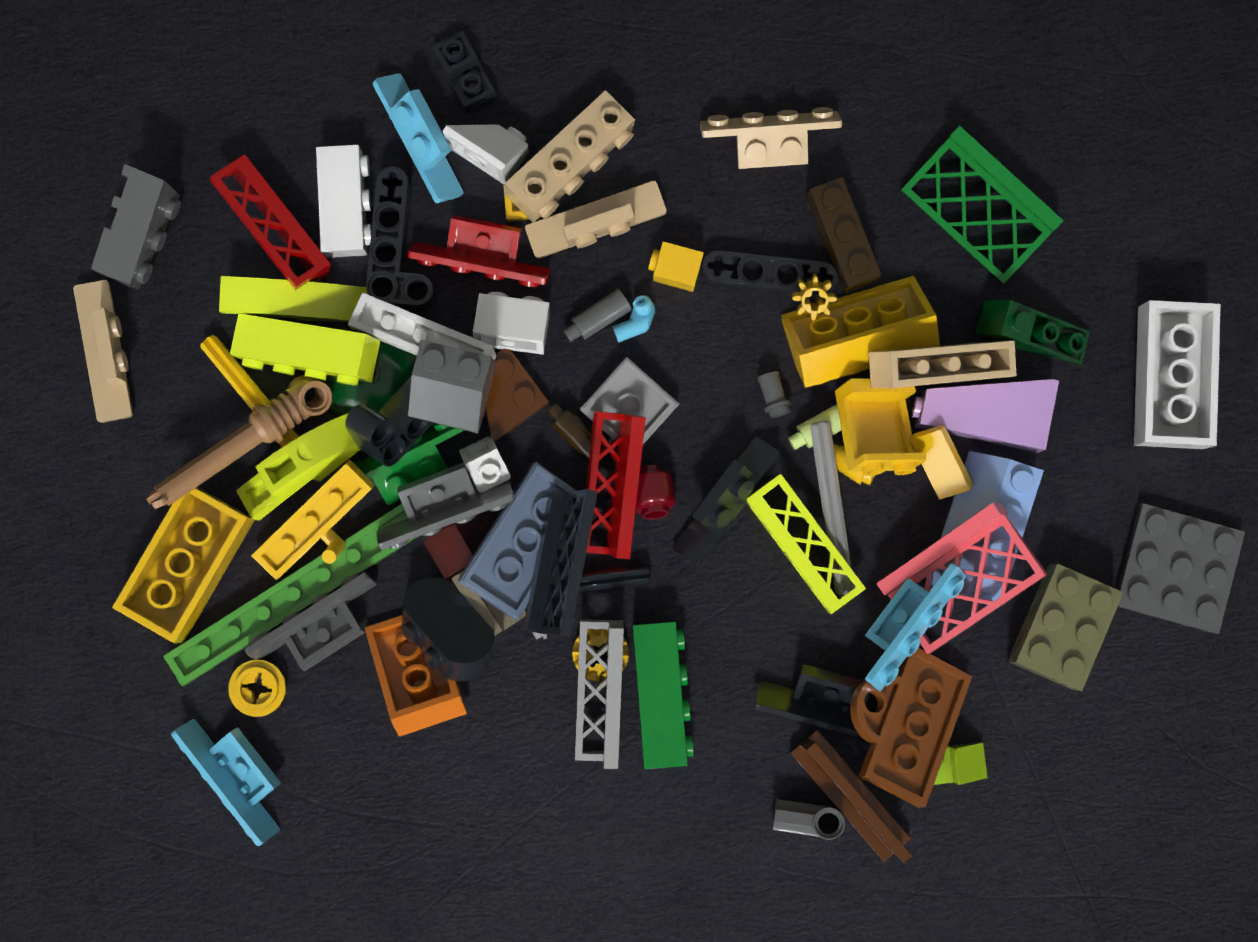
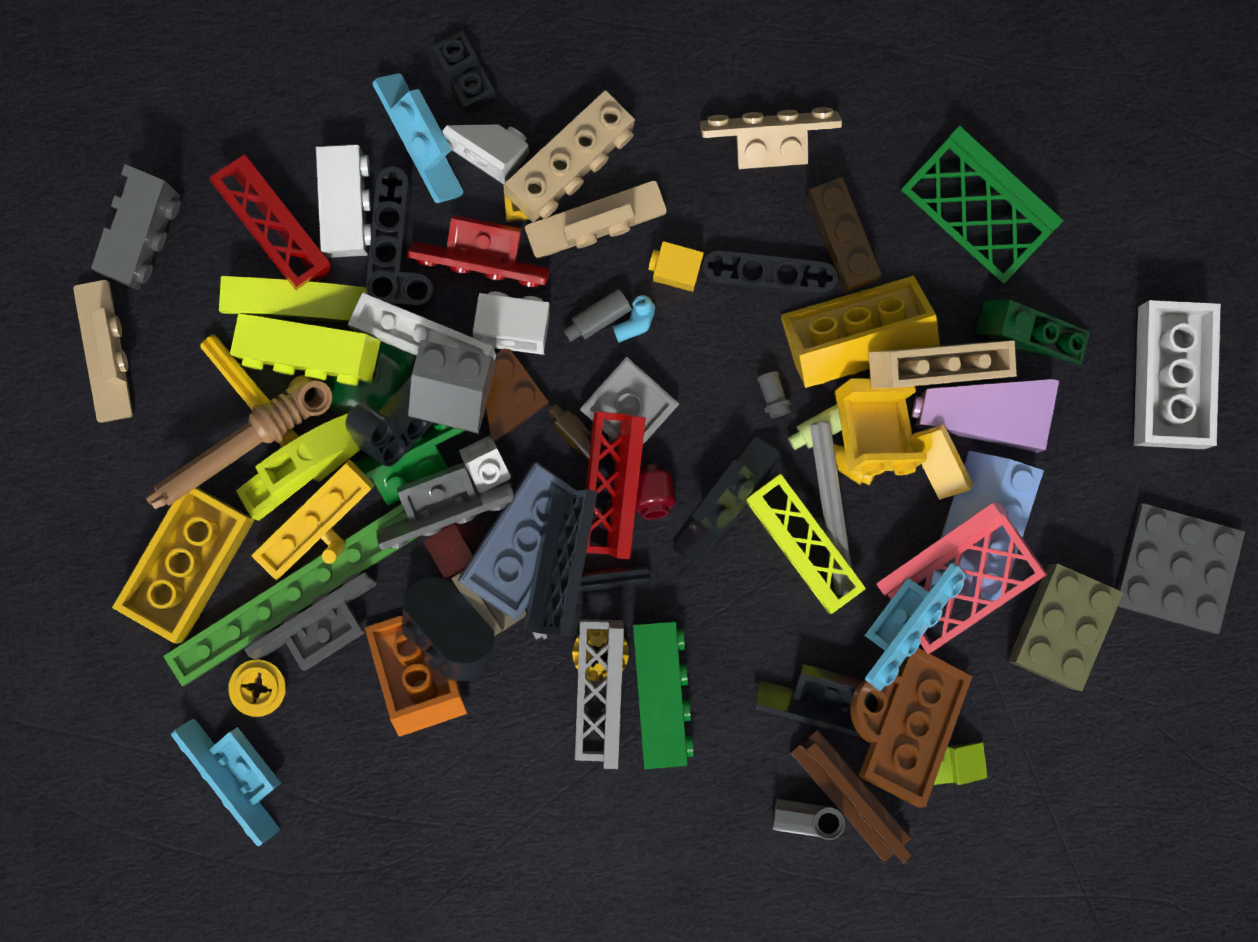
(806, 291): yellow gear -> none

